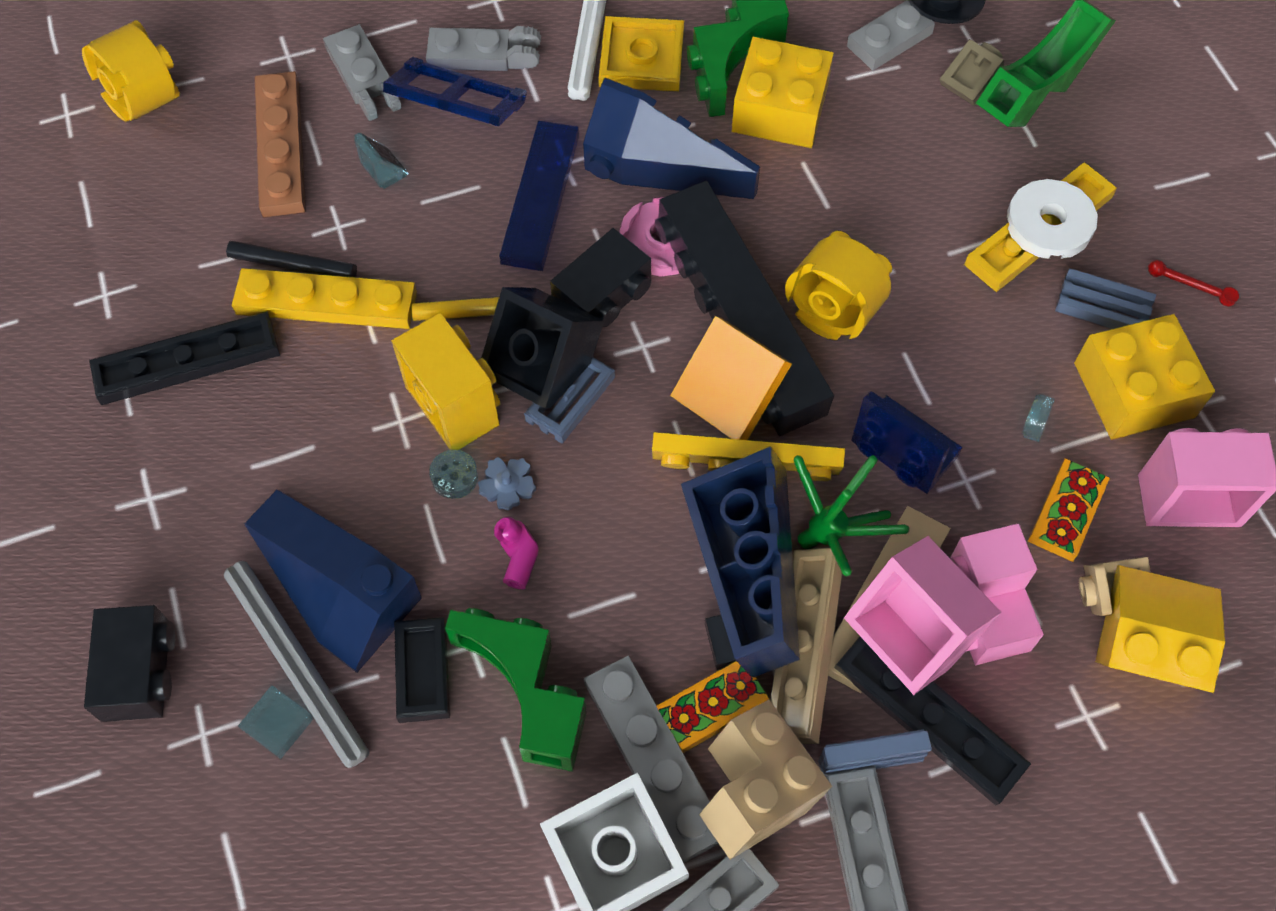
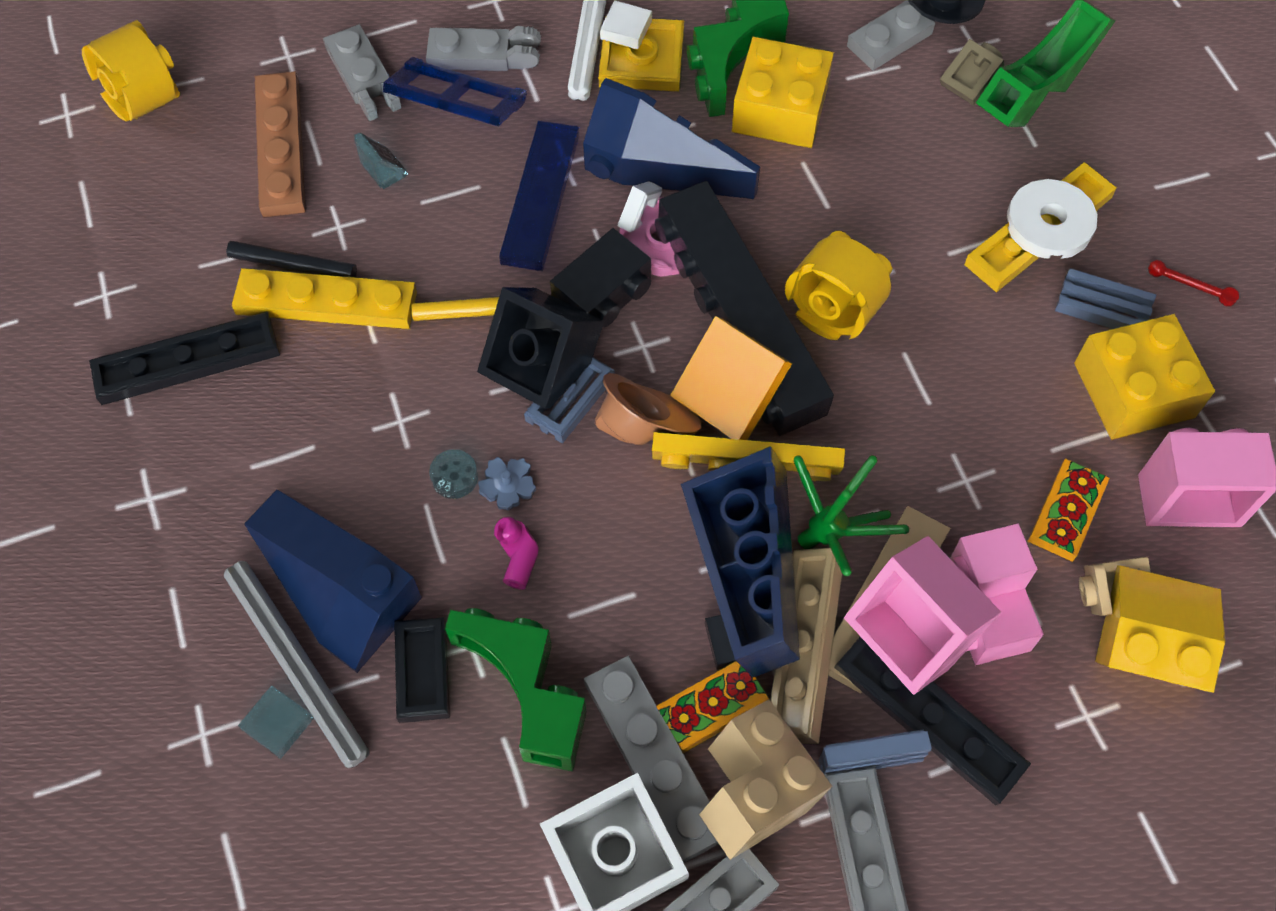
(129, 663): black brick -> none
(448, 381): yellow brick -> none
(626, 24): none -> white tile
(636, 412): none -> nougat piece
(638, 199): none -> white tile
(903, 442): clear blue bracket -> none
(1038, 417): clear light blue tile -> none

